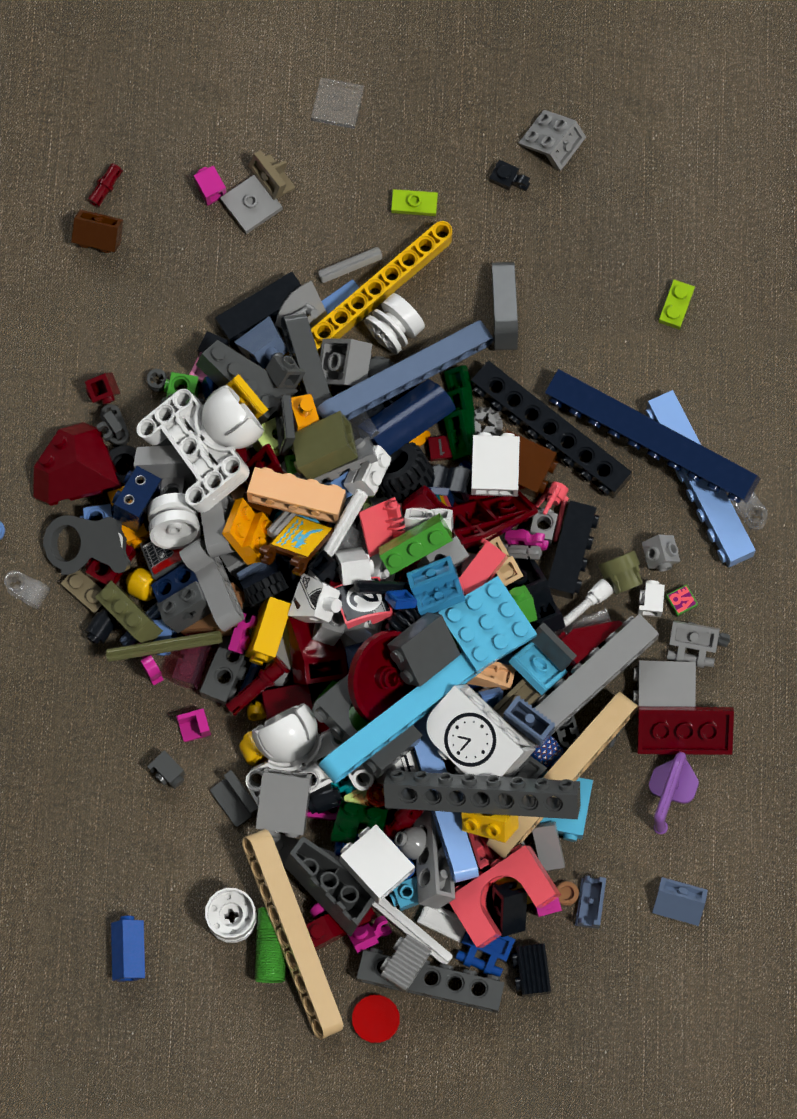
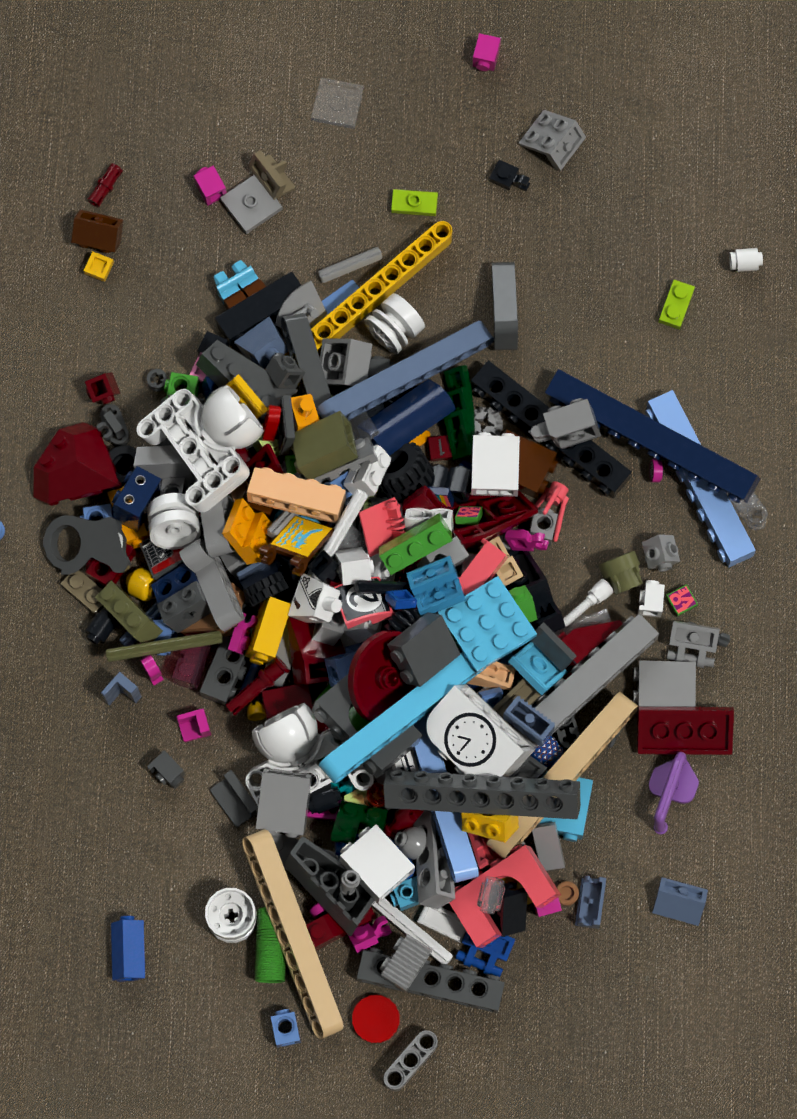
(29, 591): clear piece -> none
(98, 266): none -> yellow plate
(120, 684): none -> sand blue panel
(238, 287): none -> medium azure hips
(250, 751): yellow head -> none
(271, 423): none -> red beam
(289, 1038): none -> medium blue brick
(338, 667): none -> medium blue brick
(350, 880): none -> light grey pin
(415, 1049): none -> light grey beam
(468, 515): none -> tile
(486, 52): none -> dark pink brick
(491, 895): none -> clear brick
(524, 551): light grey axle -> none
(532, 970): black brick -> none
(568, 424): none -> light grey hinge
(571, 549): black brick -> none
(656, 470): none -> dark pink tile
(745, 260): none -> white brick

